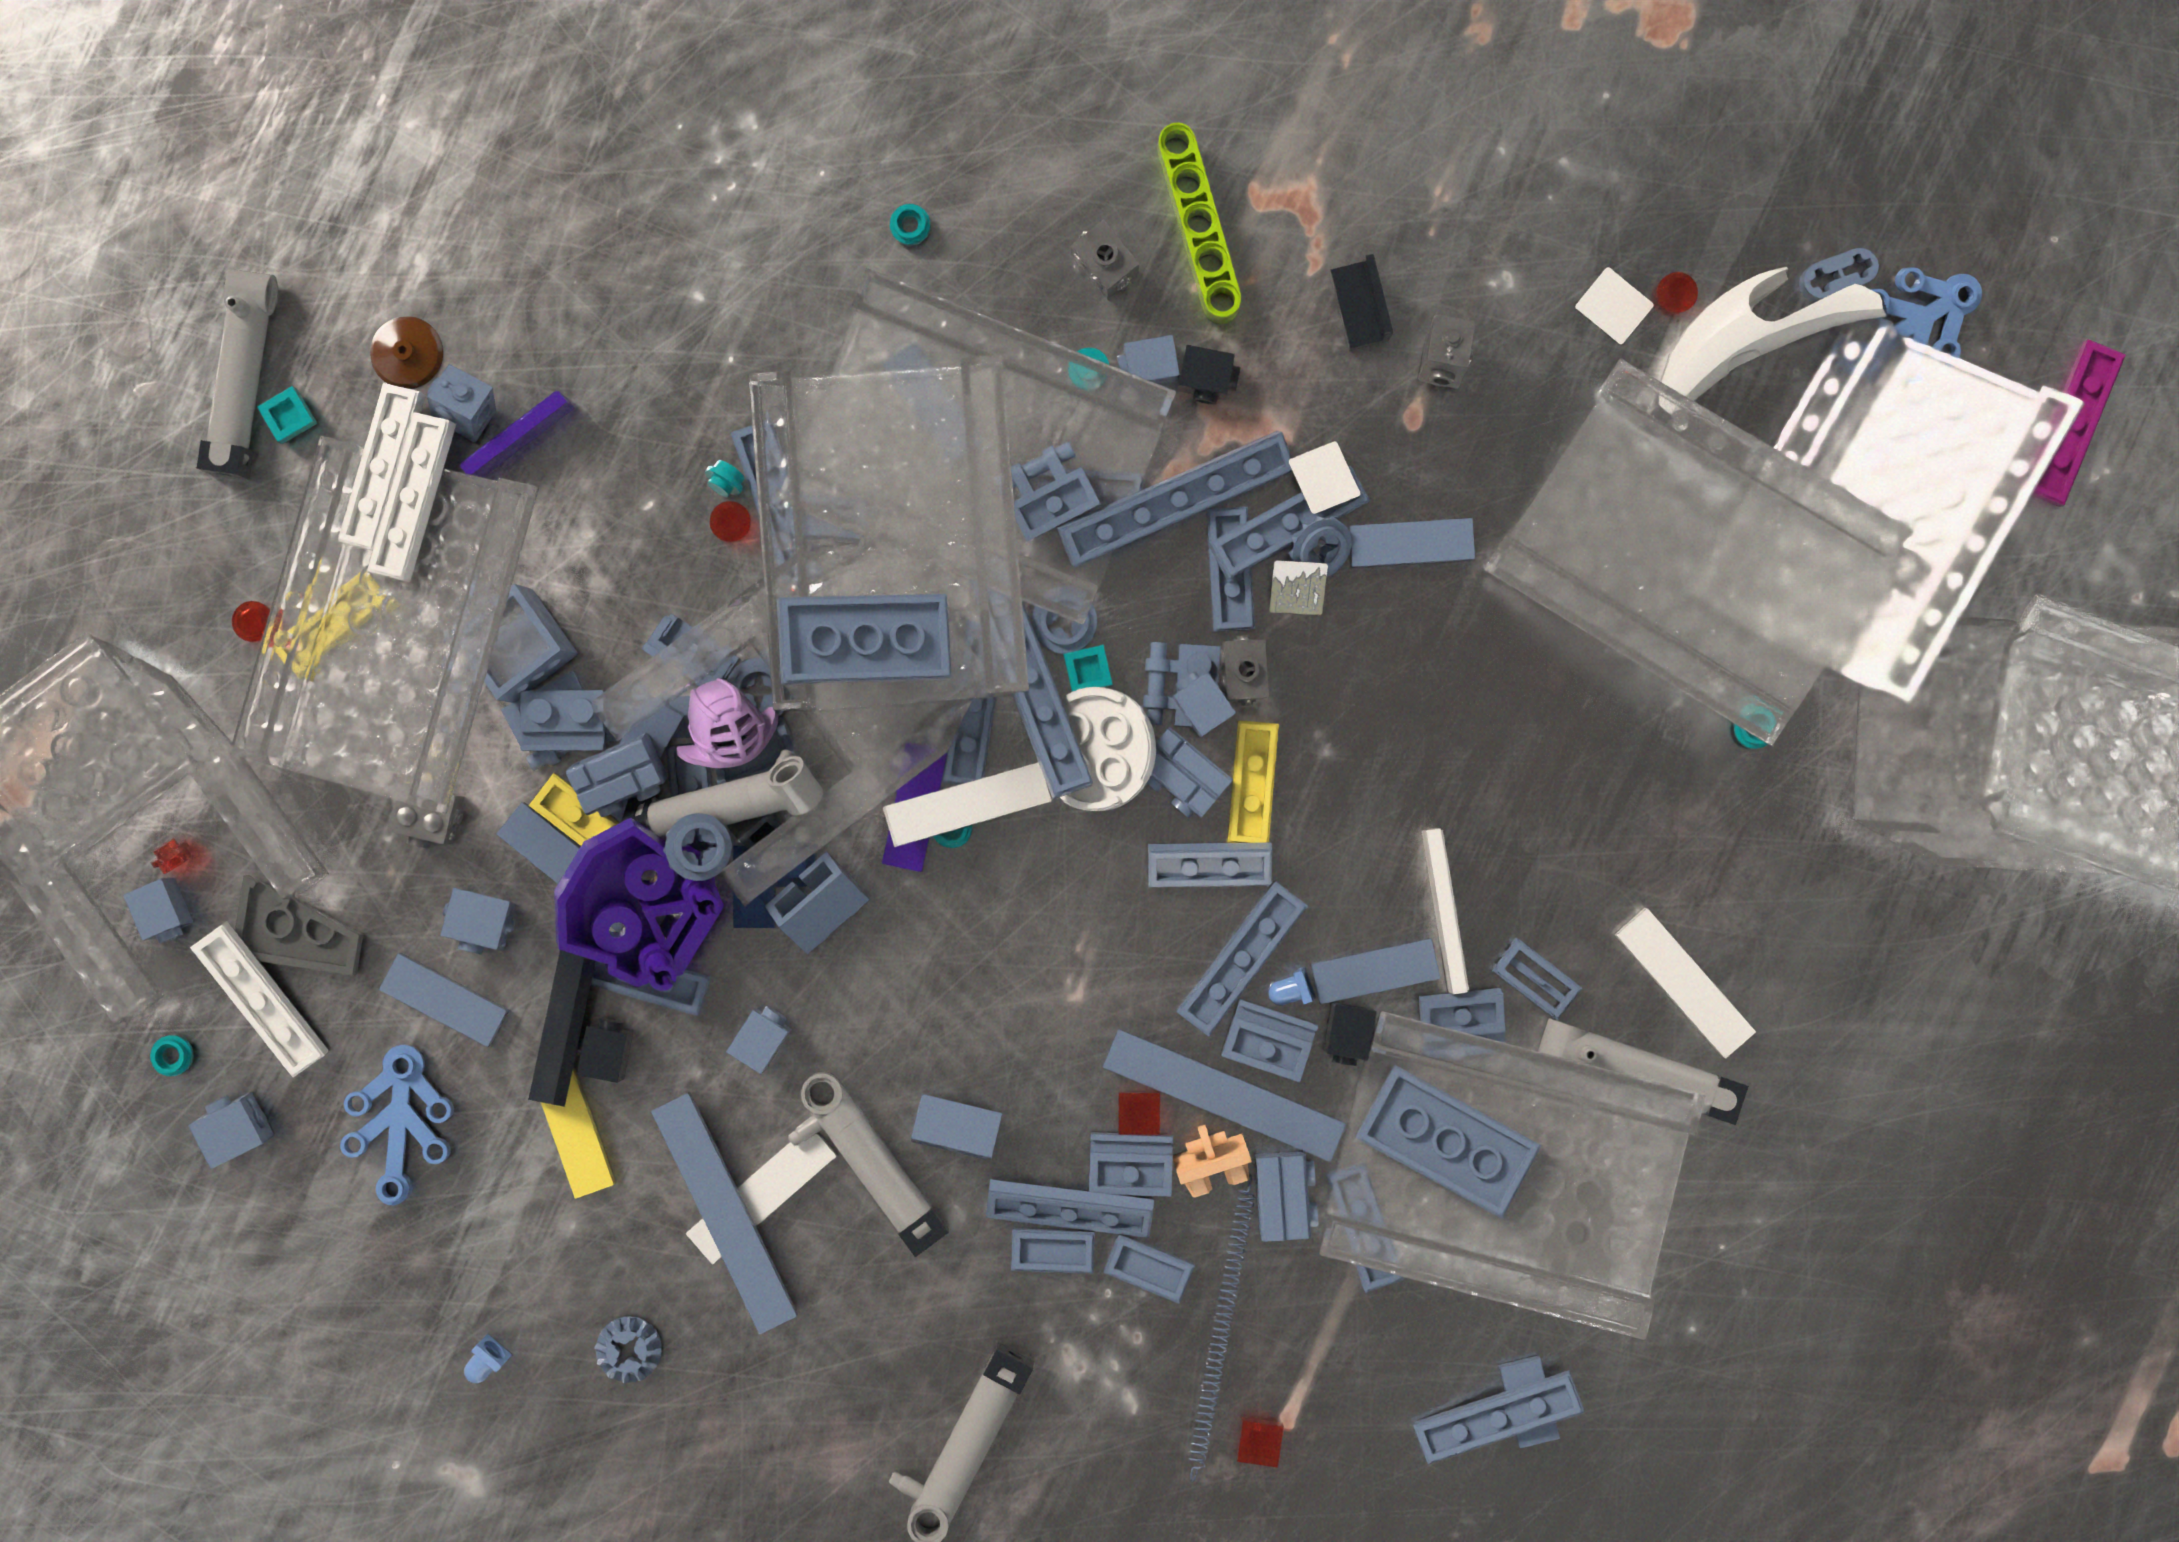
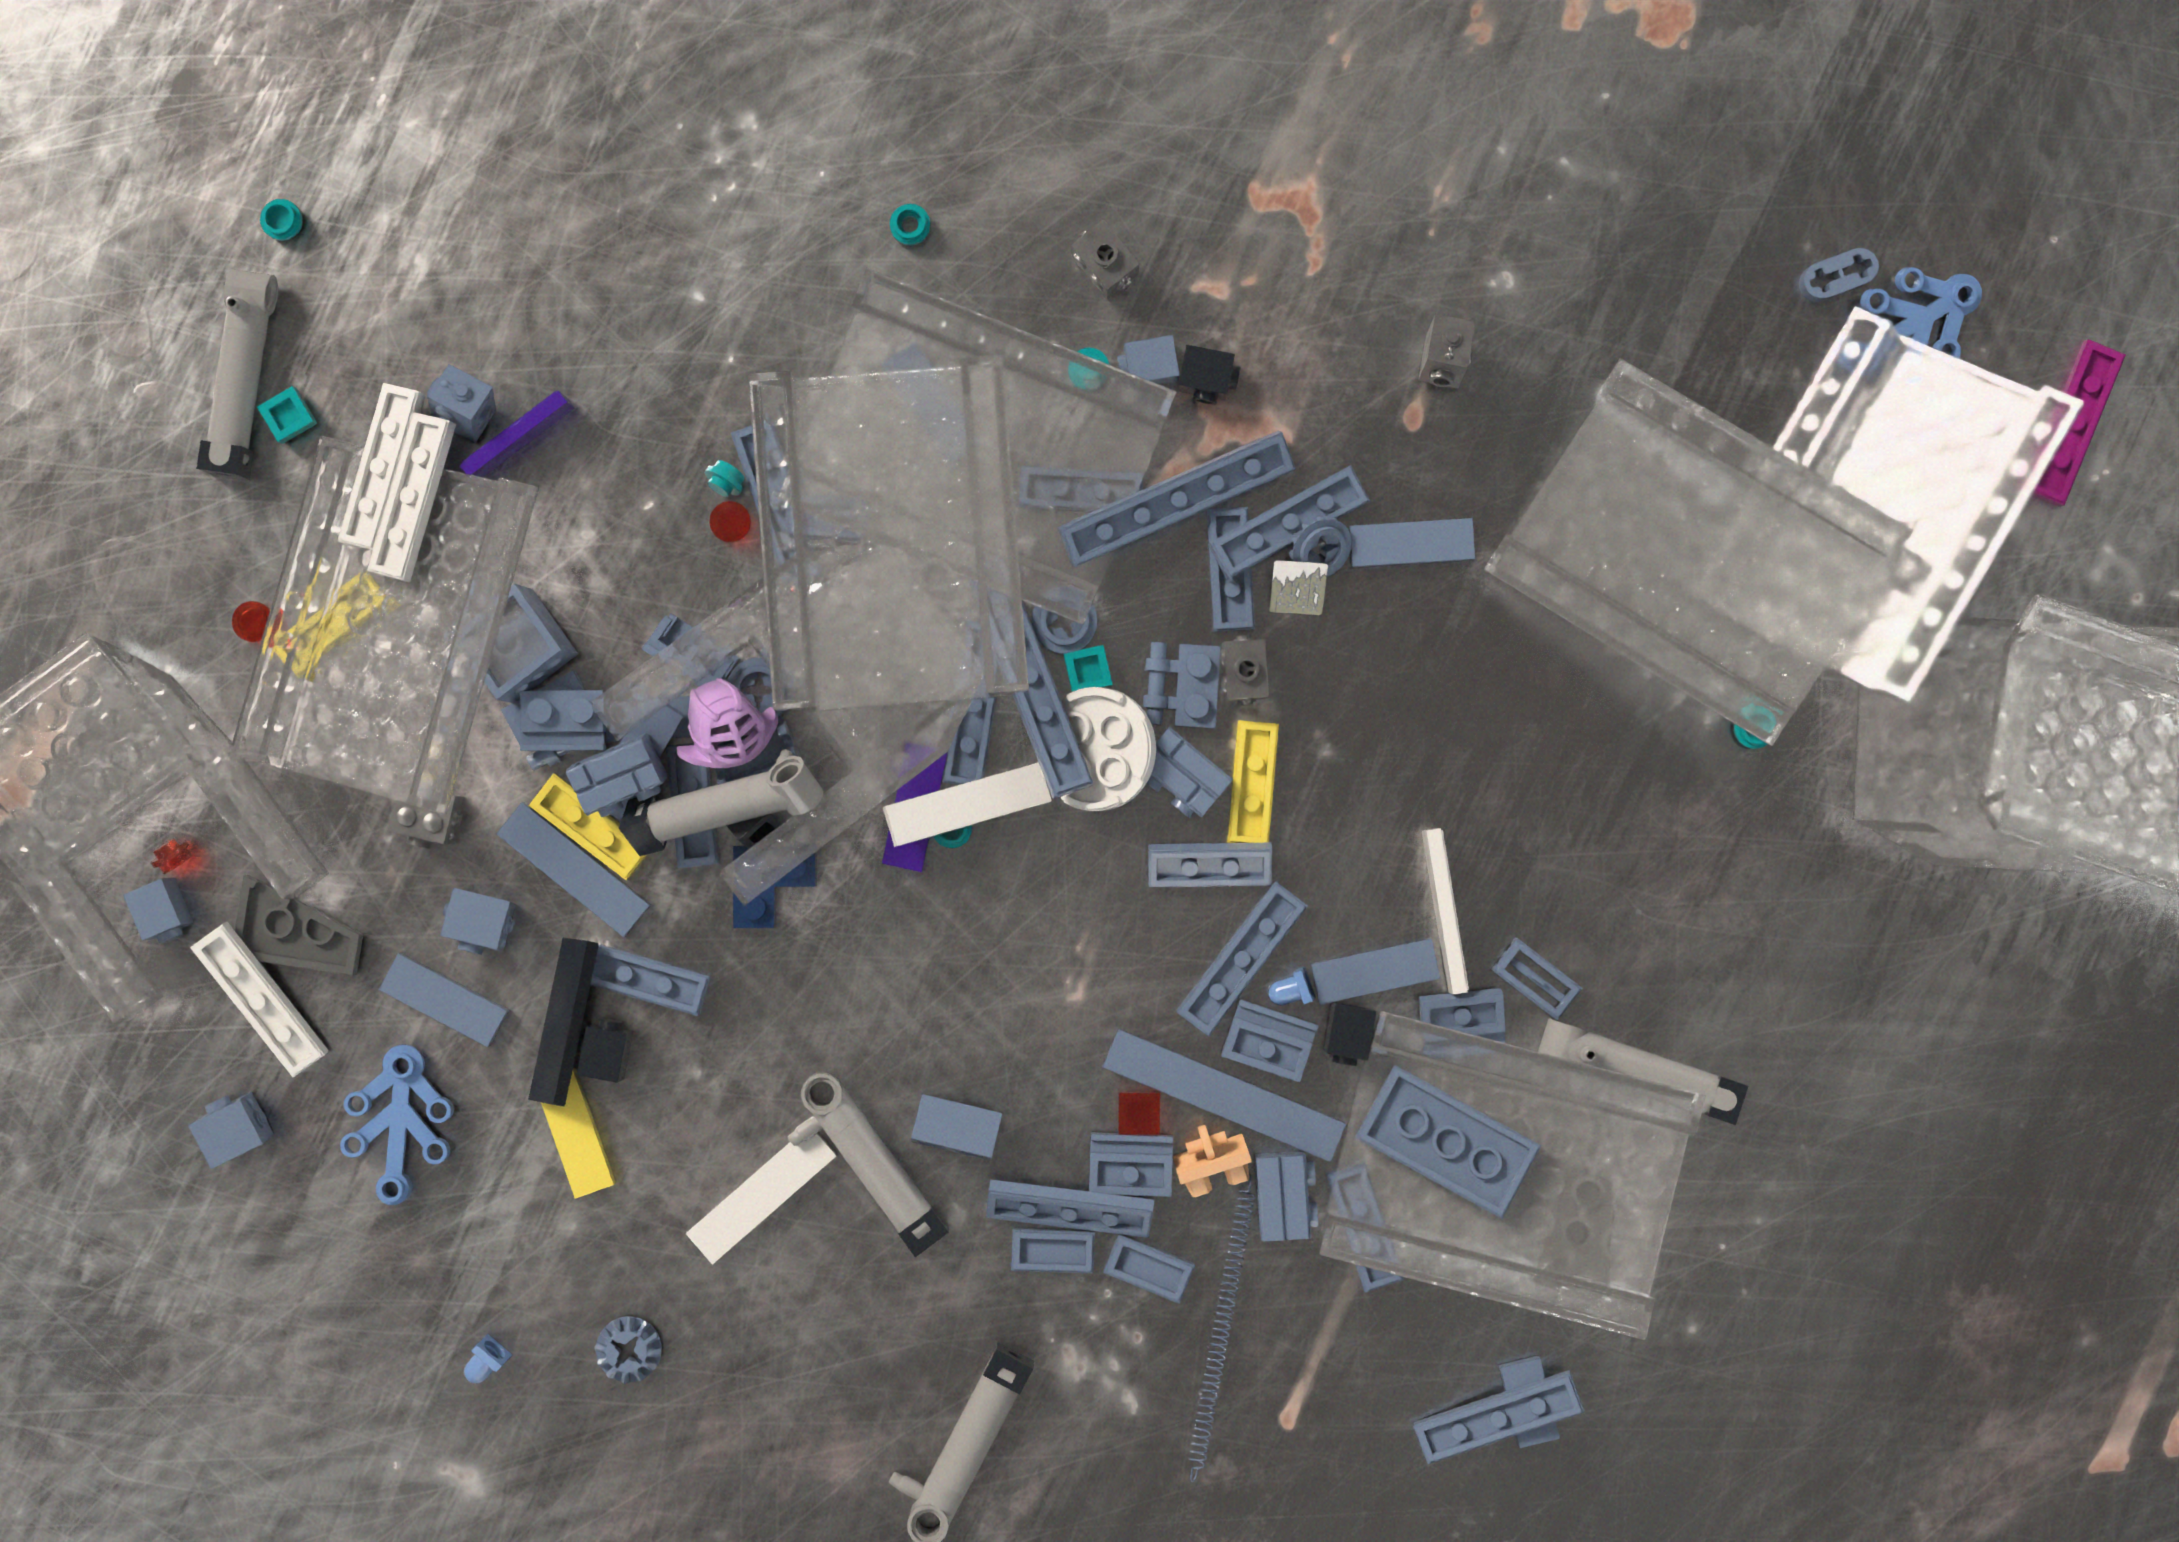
(163, 1064): teal plate -> none
(281, 219): none -> teal plate
(406, 352): reddish brown piece -> none
(607, 888): dark purple brick -> none
(711, 860): sand blue gear -> none
(724, 1213): sand blue tile -> none
(760, 1038): sand blue brick -> none
(814, 917): sand blue piece -> none
(863, 638): sand blue tile -> none
(1055, 502): sand blue plate -> none
(1198, 204): lime beam -> none
(1202, 702): sand blue brick -> none
(1259, 1442): clear red plate -> none
(1324, 477): white sticker -> none
(1361, 303): black panel -> none
(1614, 305): white sticker -> none
(1677, 292): clear red plate -> none
(1685, 983): white tile -> none
(1732, 334): white piece -> none

